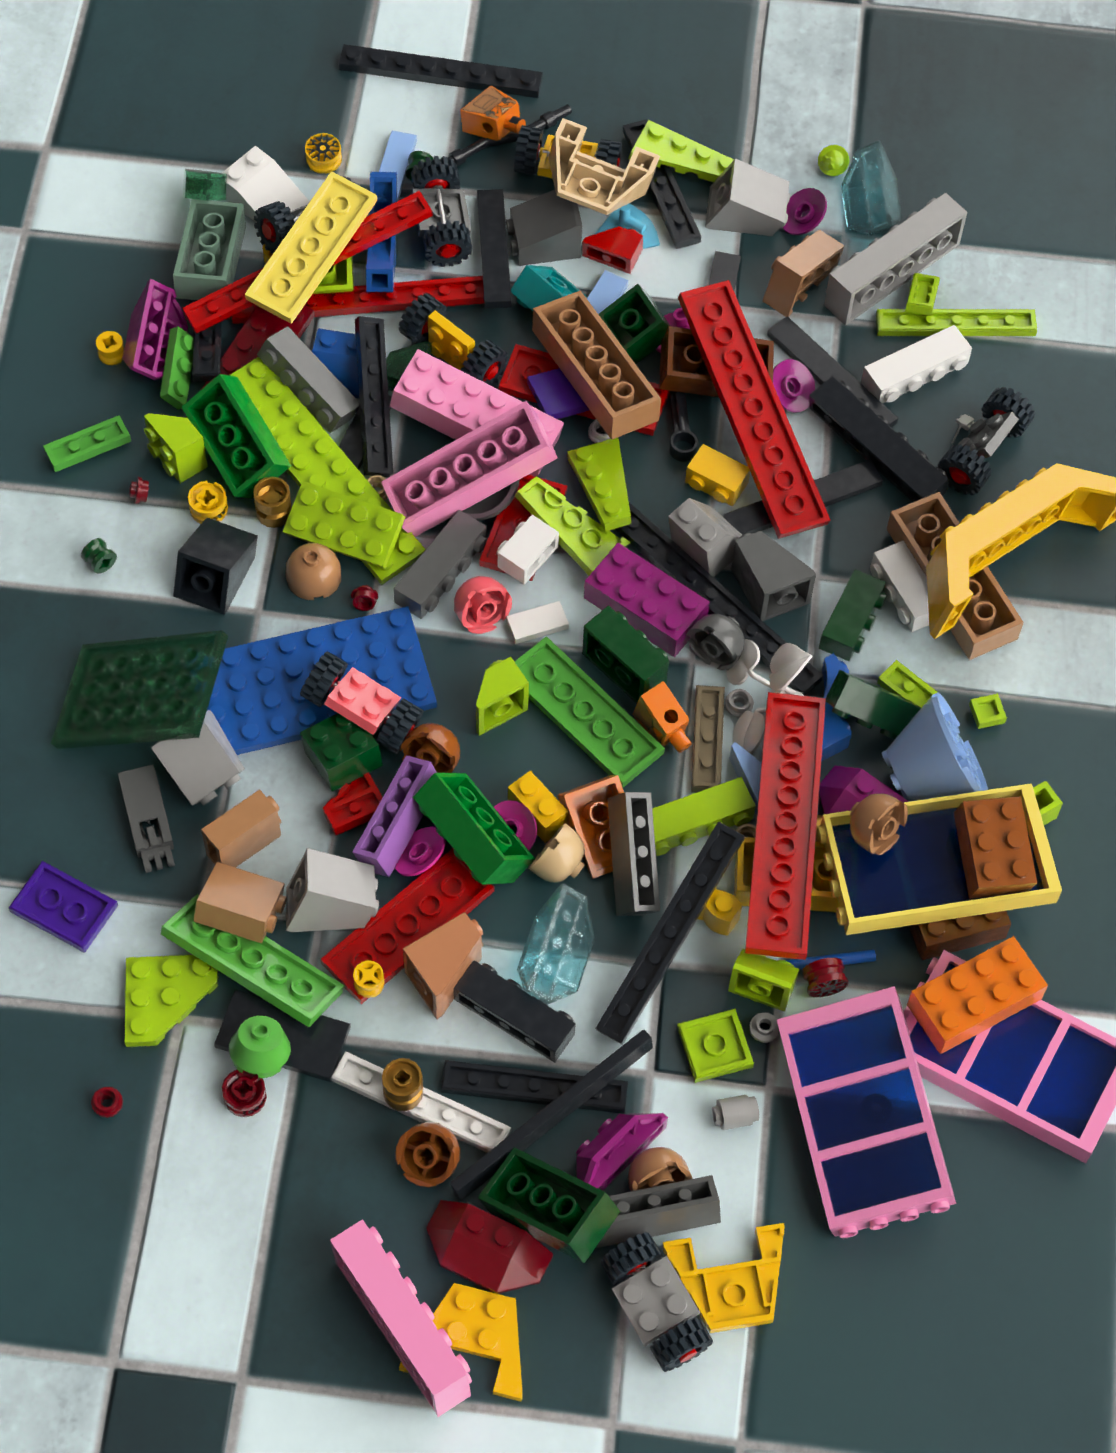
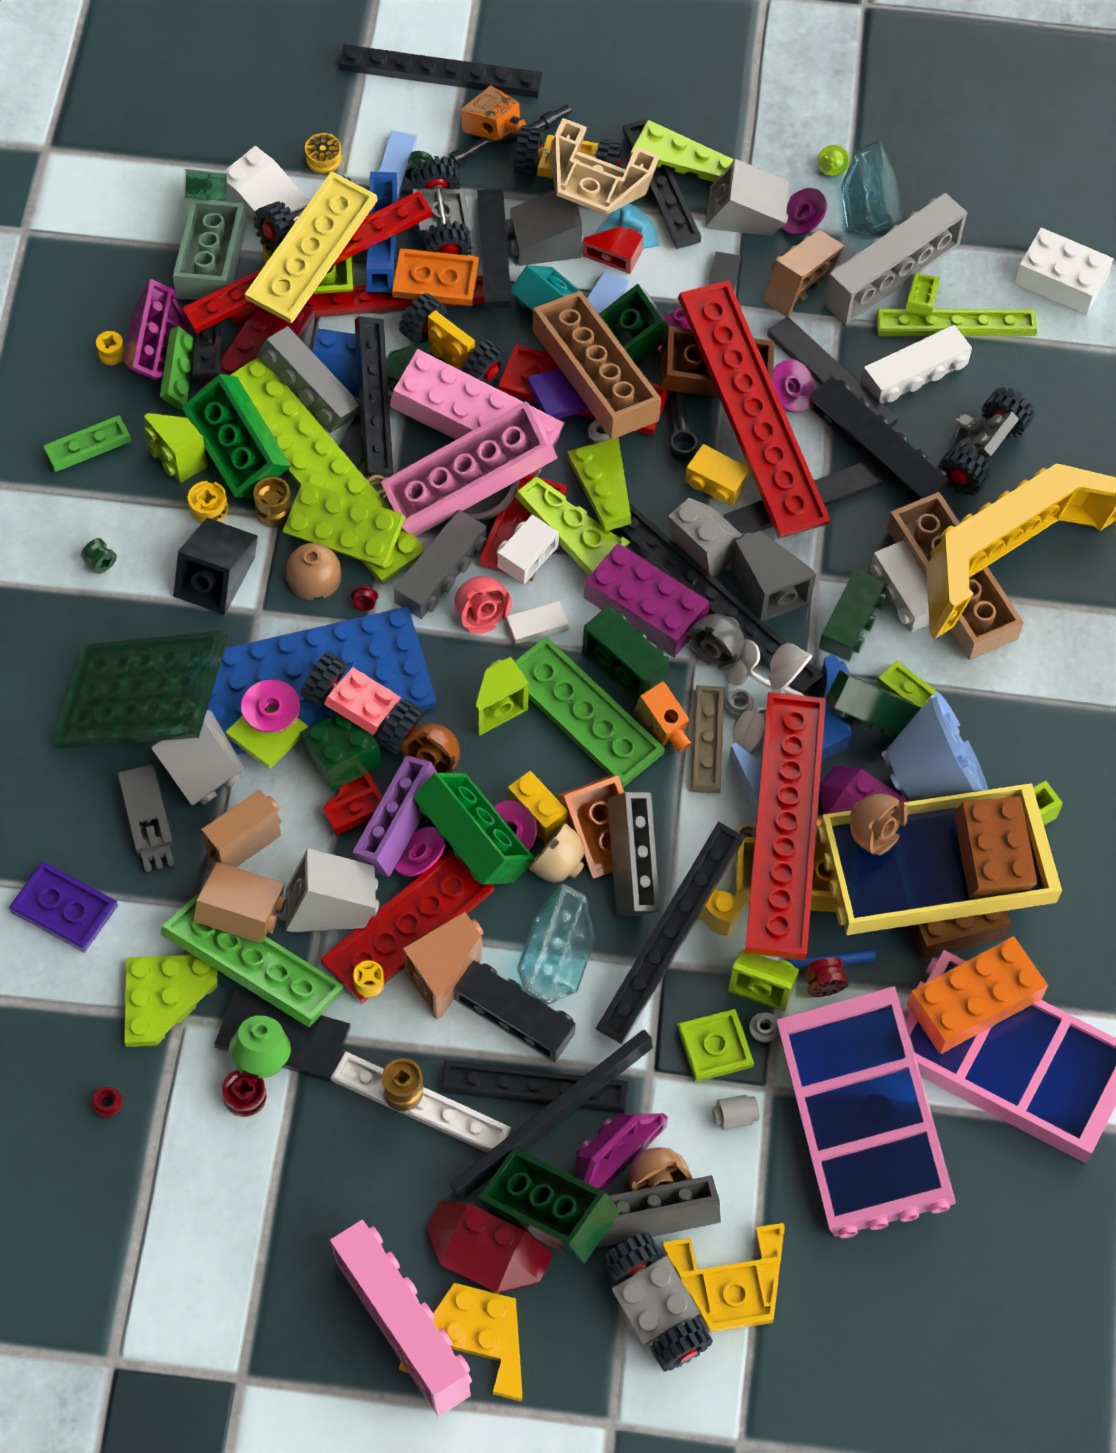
(139, 490): dark red plate -> none
(265, 747): none -> lime tile
(270, 695): none -> dark pink dish
(428, 1154): dark orange cylinder -> none
(442, 275): none -> orange plate
(696, 815): lime brick -> none
(987, 711): lime plate -> none
(1063, 270): none -> white brick

